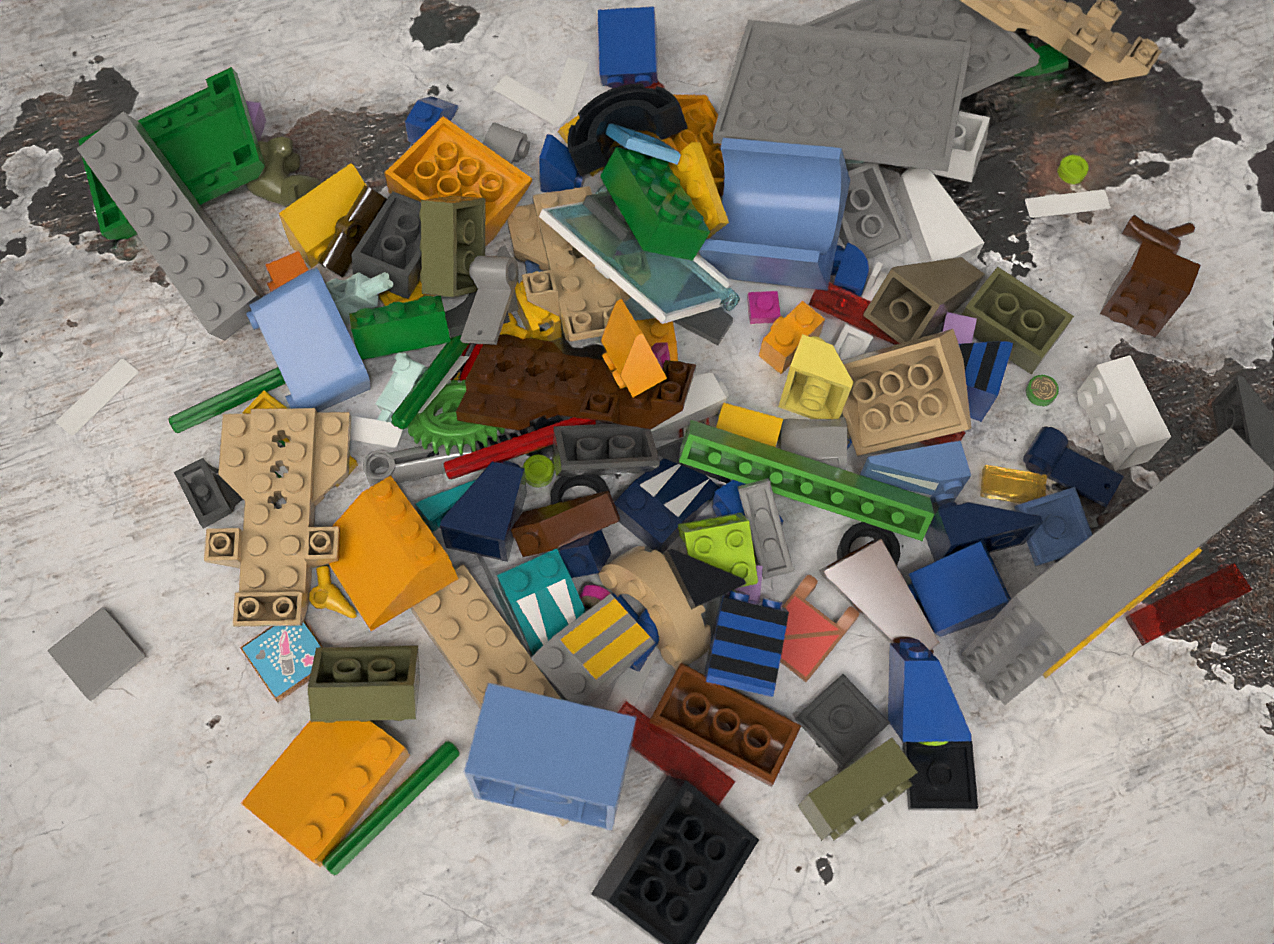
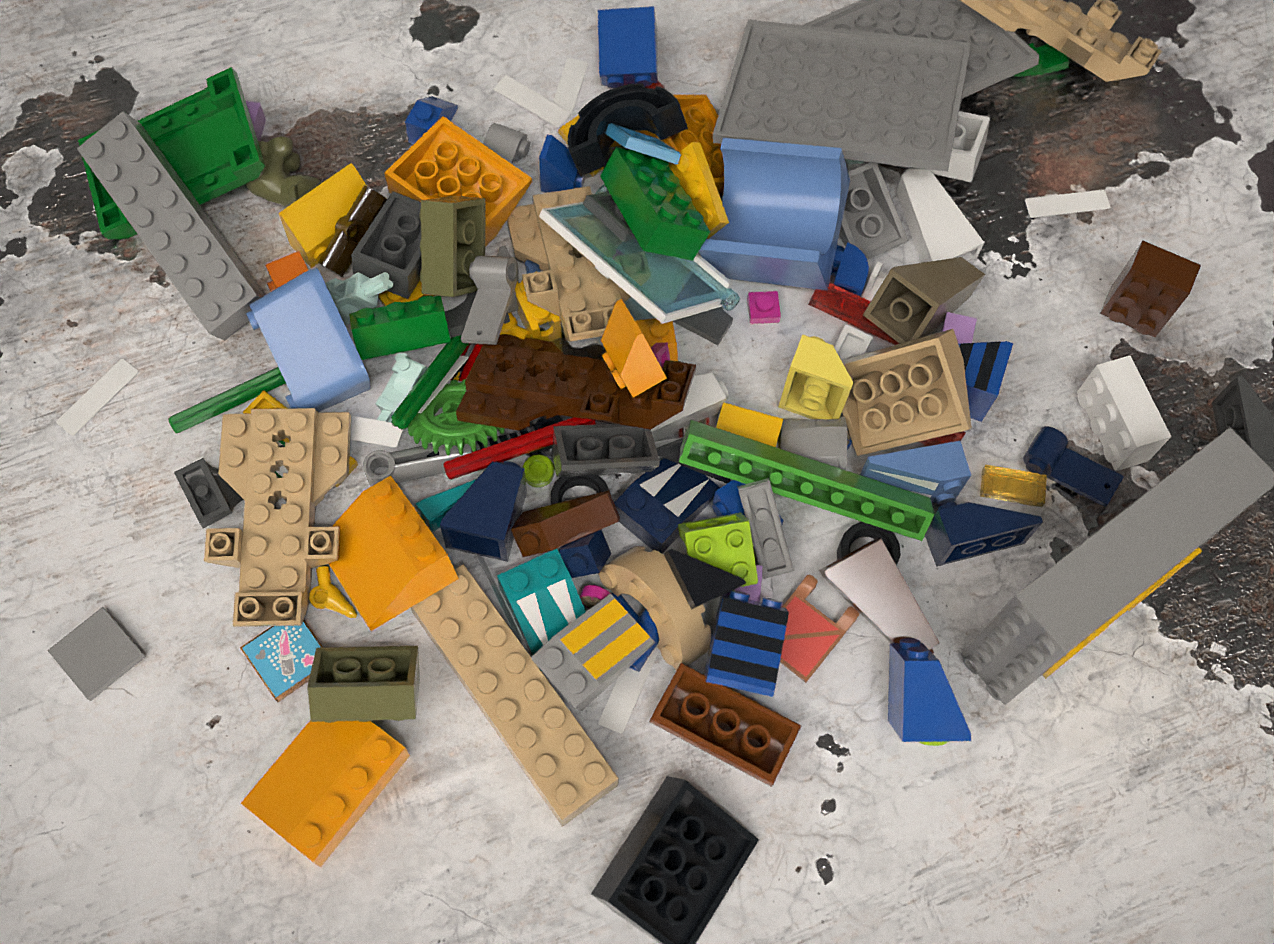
(390, 808): green axle -> none
(550, 756): medium blue piece -> none
(676, 758): clear red tile -> none
(782, 341): light orange brick -> none
(842, 721): dark grey tile -> none
(858, 790): olive brick -> none
(943, 778): black tile -> none
(960, 590): blue slope -> none
(1018, 315): olive brick -> none
(1042, 390): tile -> none
(1062, 526): medium blue tile -> none
(1073, 169): lime tile -> none
(1165, 239): reddish brown piece -> none
(1188, 604): clear red tile -> none

